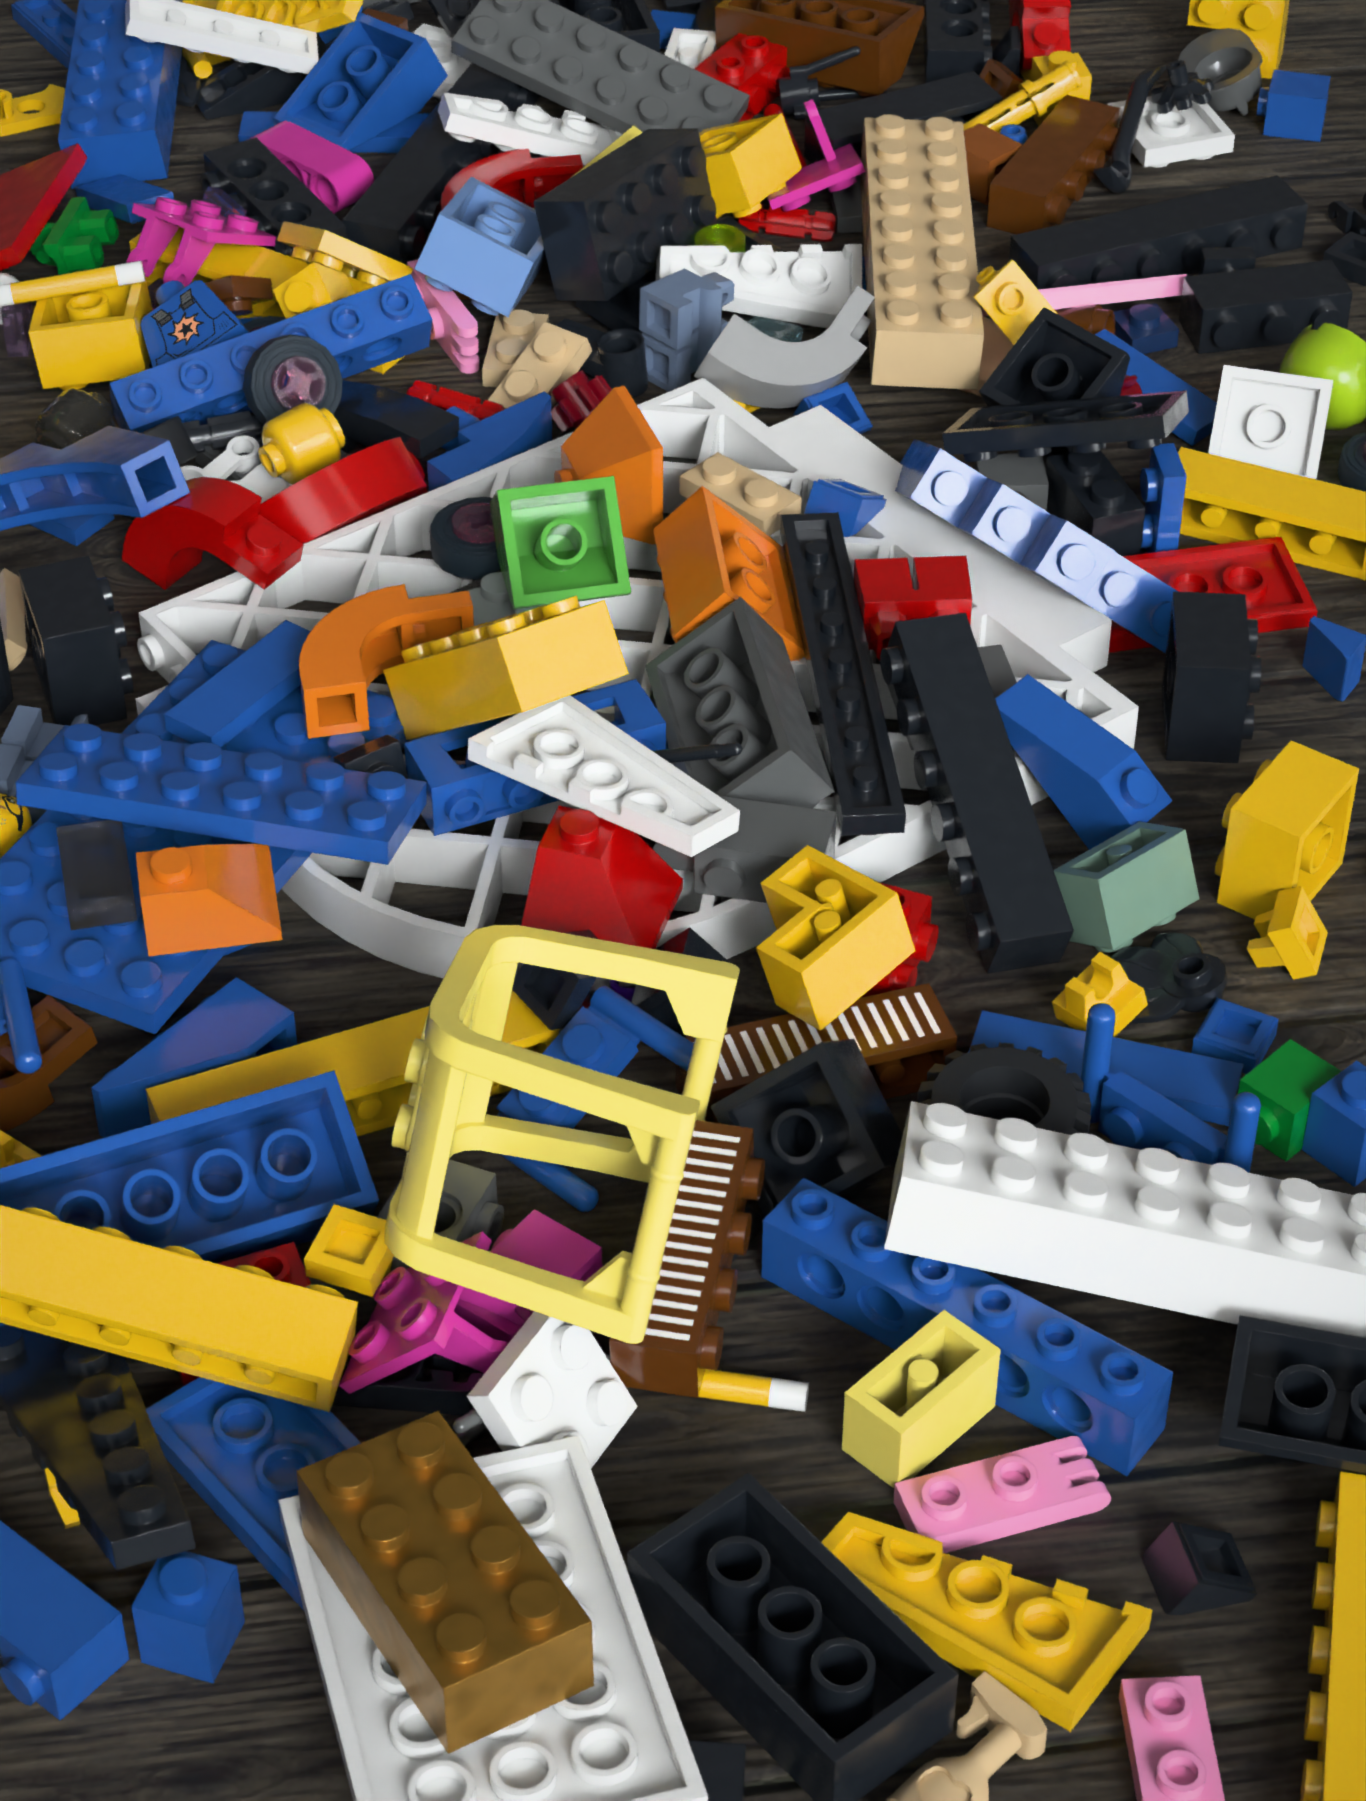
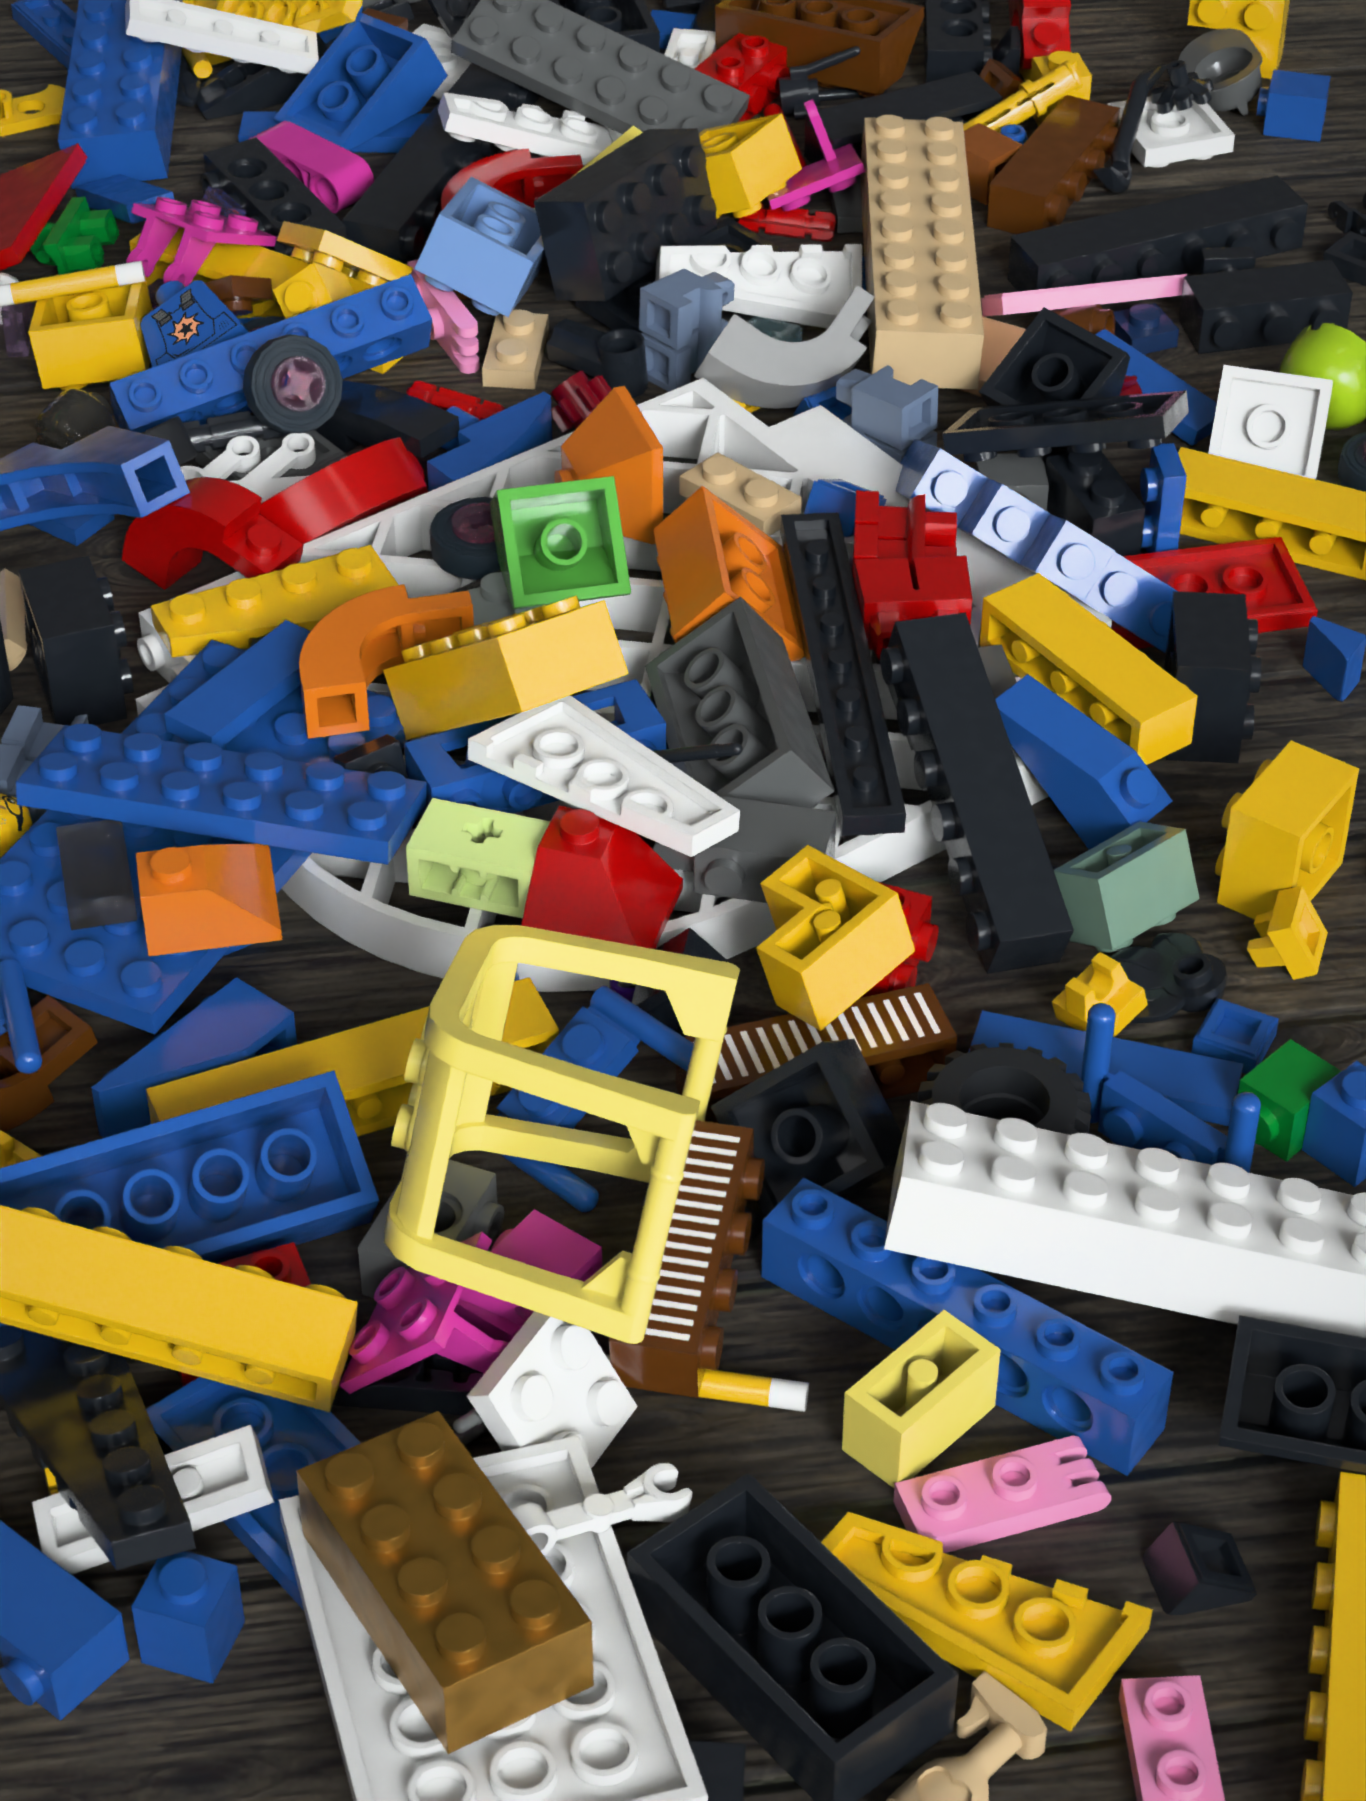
(212, 1477): none -> white plate
(261, 603): none -> yellow wing
(300, 442): yellow head -> none
(350, 1251): yellow tile -> none
(473, 857): none -> yellowish green brick
(543, 365): tan plate -> none
(554, 993): black panel -> none
(639, 1500): none -> white piece
(721, 235): clear neon green tile -> none
(890, 410): none -> sand blue hips
(901, 530): none -> red hips
(1009, 299): yellow hinge -> none
(1089, 666): none -> yellow brick

